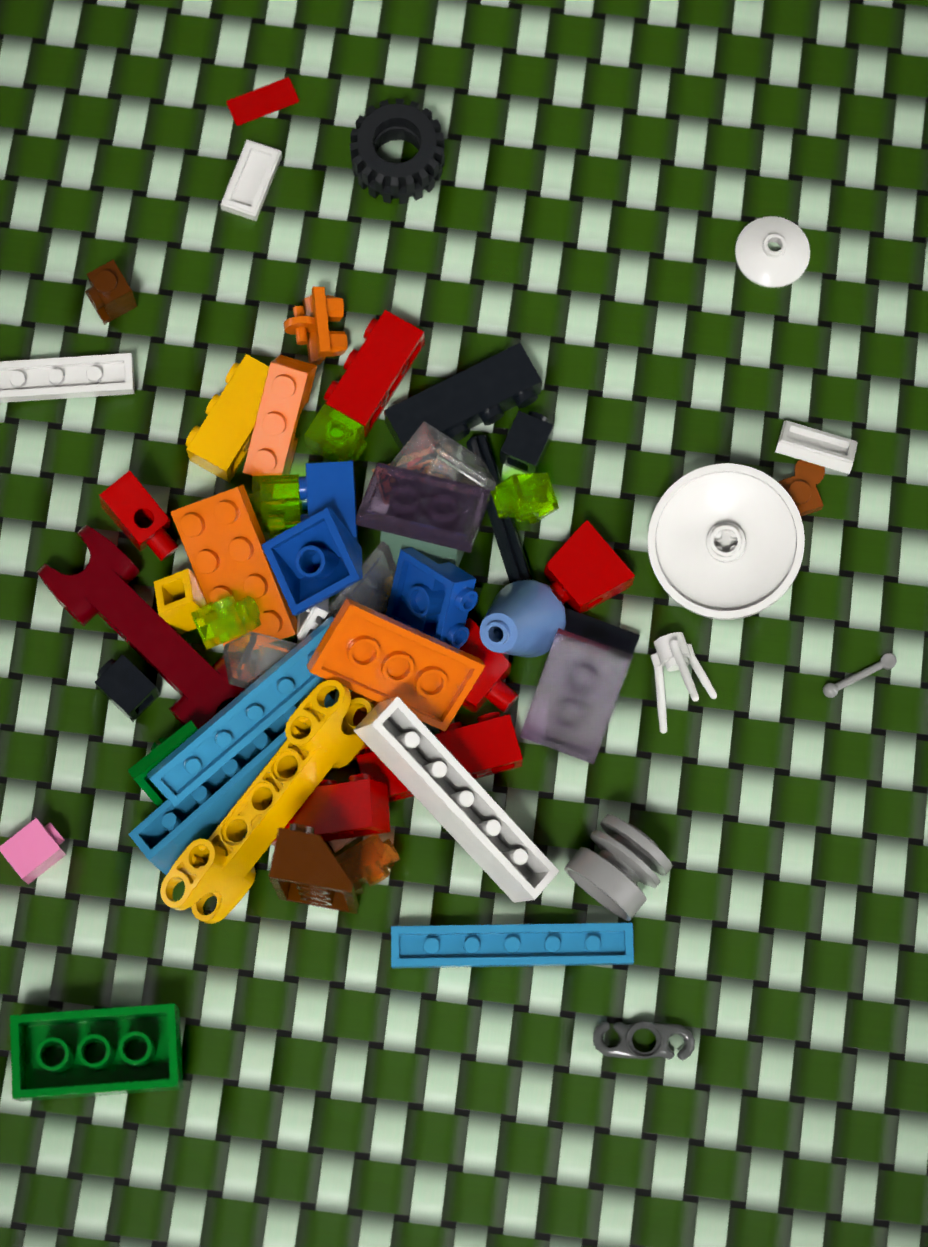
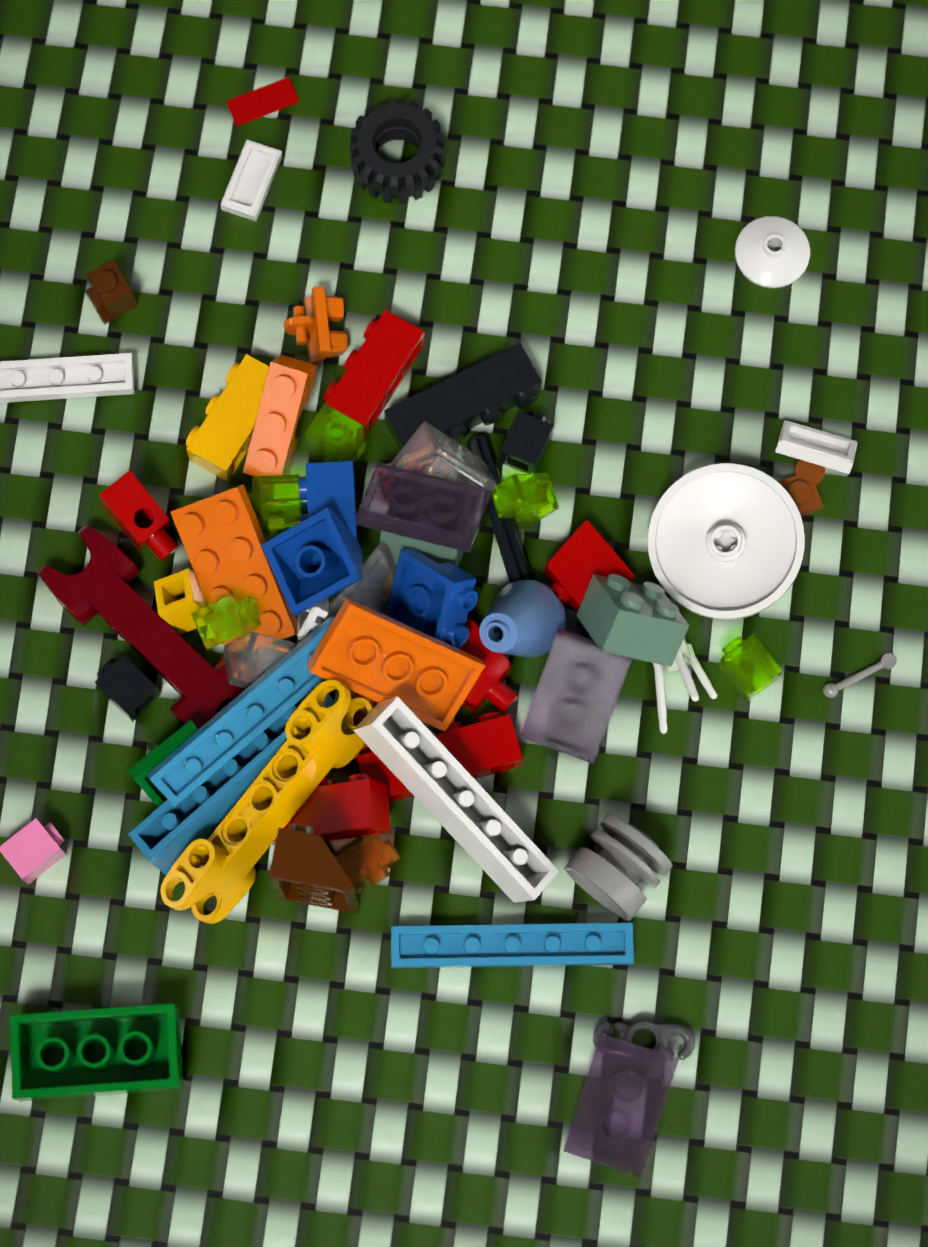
(621, 1104): none -> clear purple tile
(632, 619): none -> sand green brick
(749, 666): none -> clear neon green brick

